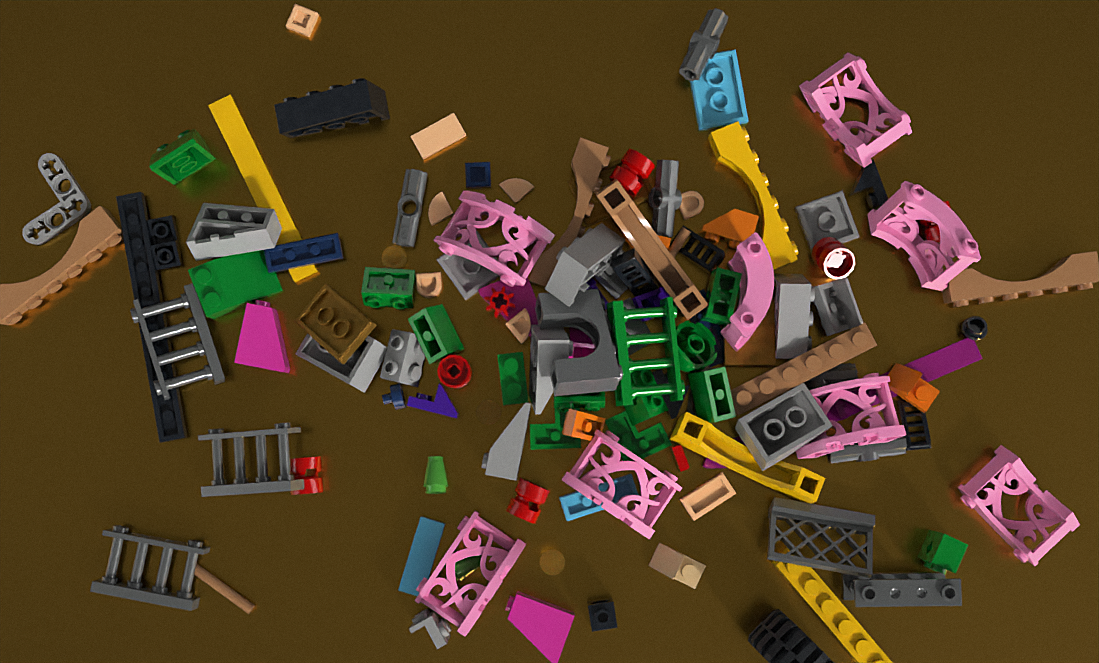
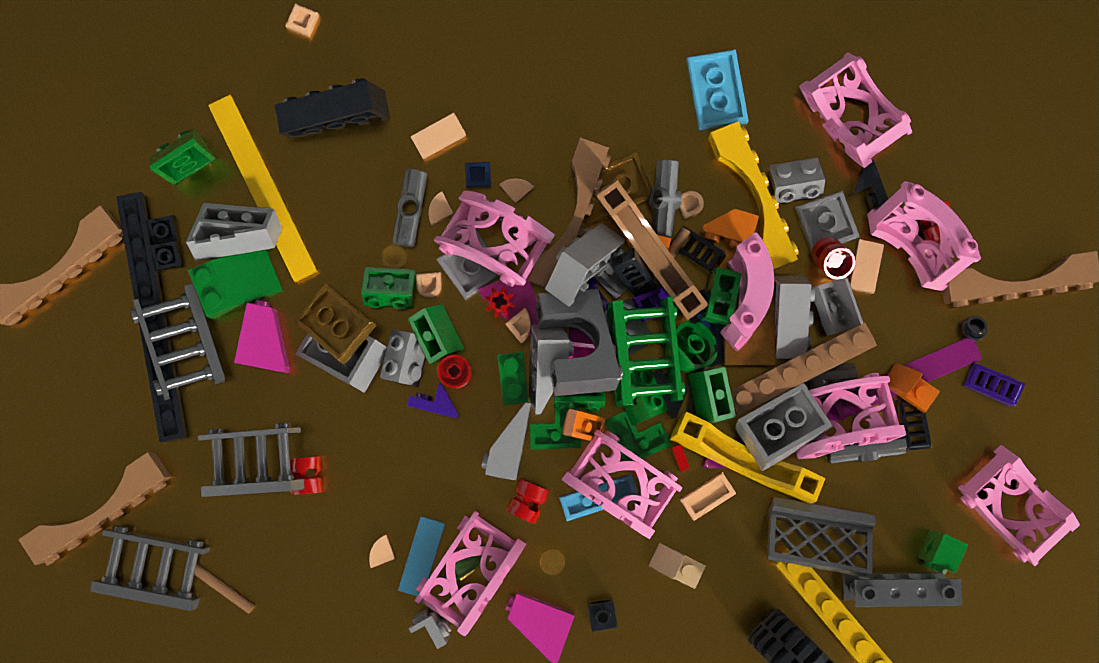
(67, 201): light grey beam -> none
(139, 478): none -> medium nougat arch
(303, 253): dark blue tile -> none
(381, 552): none -> light nougat tile
(396, 396): dark blue tile -> none
(435, 476): bright green cone -> none
(632, 171): red wheel -> none
(703, 44): dark grey piece -> none
(797, 180): none -> light grey bracket
(866, 267): none -> light nougat tile
(1015, 391): none -> dark purple slope

